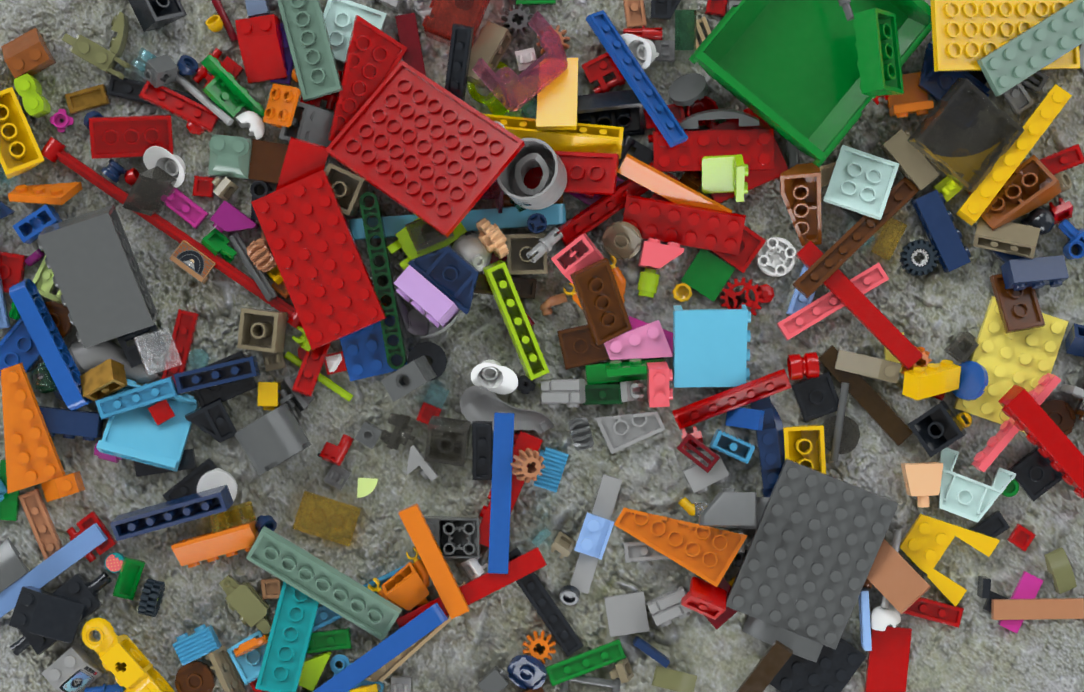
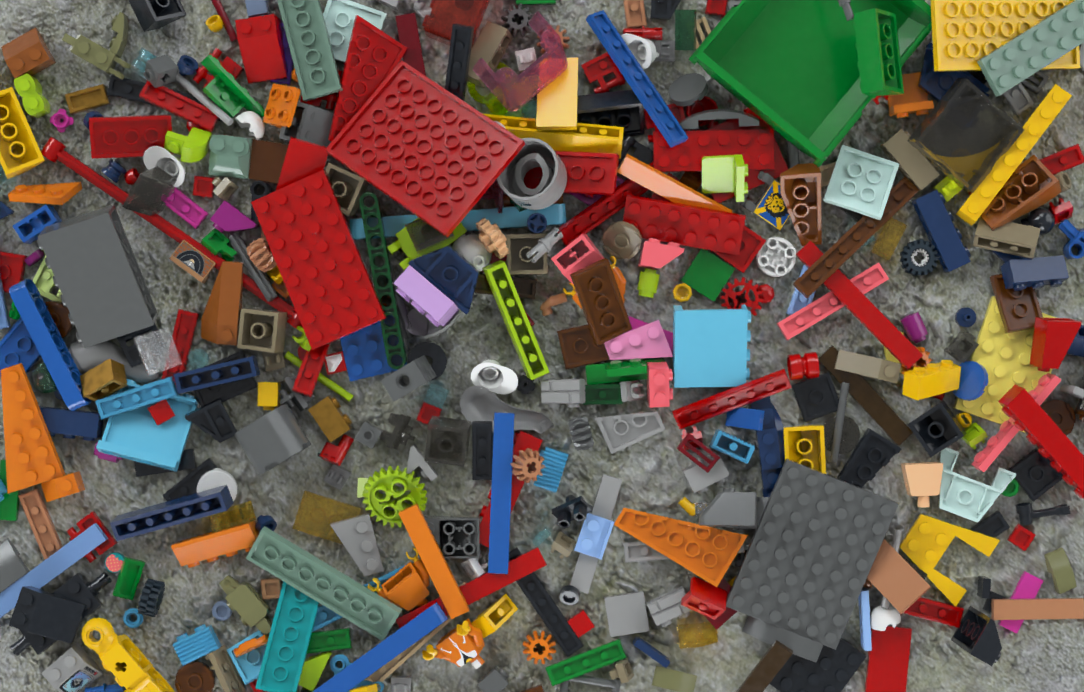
(127, 618): none -> dark azure plate
(190, 148): none -> lime brick
(221, 611): none -> sand blue tile
(223, 309): none -> dark orange wedge
(330, 418): none -> pearl gold brick
(360, 542): none -> light grey wing
(386, 482): none -> lime gear
(459, 646): none -> orange torso
(495, 615): none -> yellow slope
(527, 672): dark blue tile -> none
(573, 509): none -> black hips
(581, 623): none -> red tile
(696, 635): none -> clear yellow slope
(770, 205): none -> flag
(868, 458): none -> black wing
(914, 327): none -> magenta brick
(962, 321): none -> dark blue tile
(974, 435): none -> lime tile
(978, 636): none -> black slope
(1026, 512): none -> black brick
(1051, 341): none -> red slope

